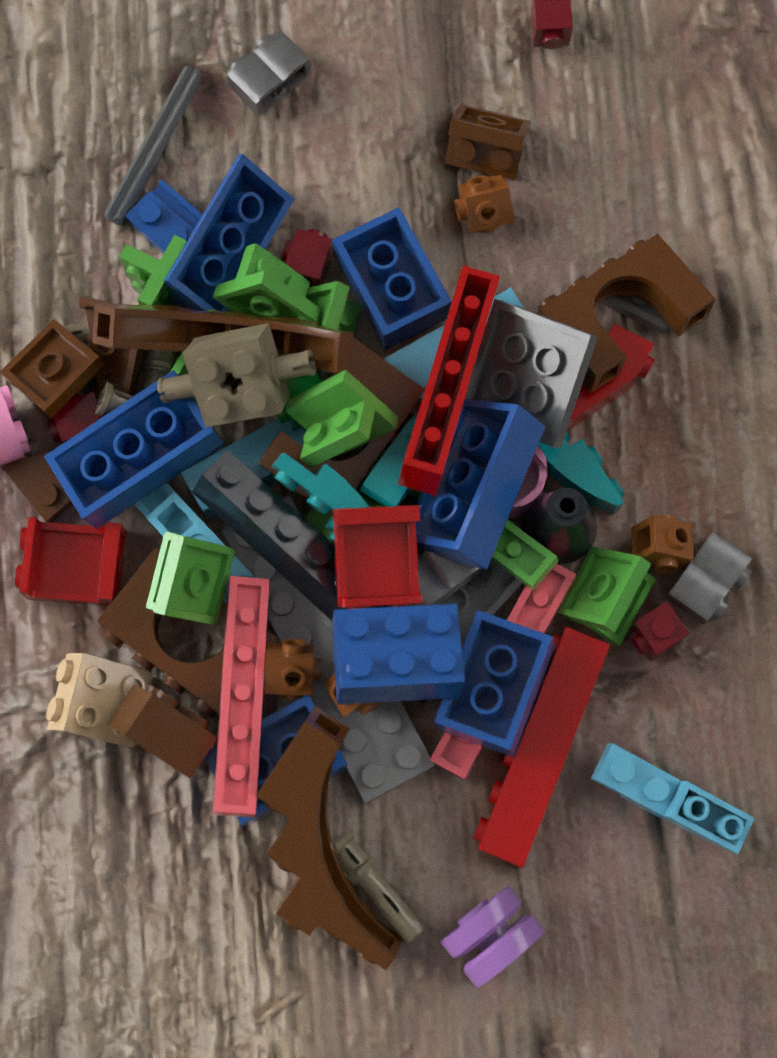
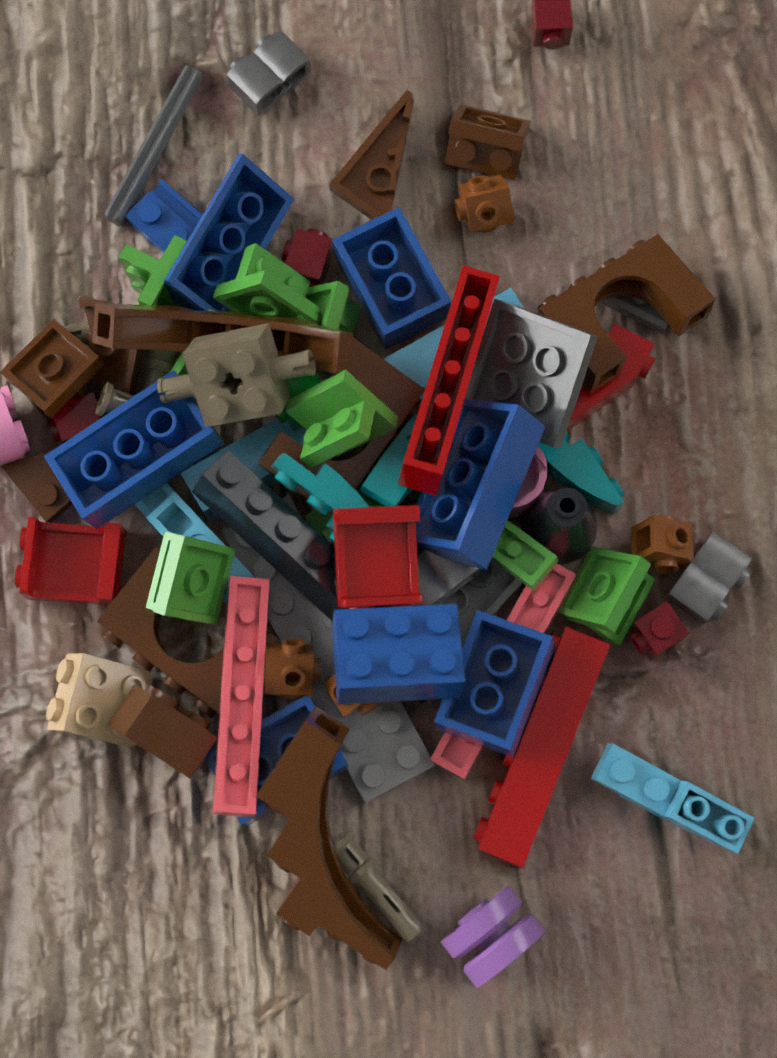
(373, 171): none -> reddish brown wing

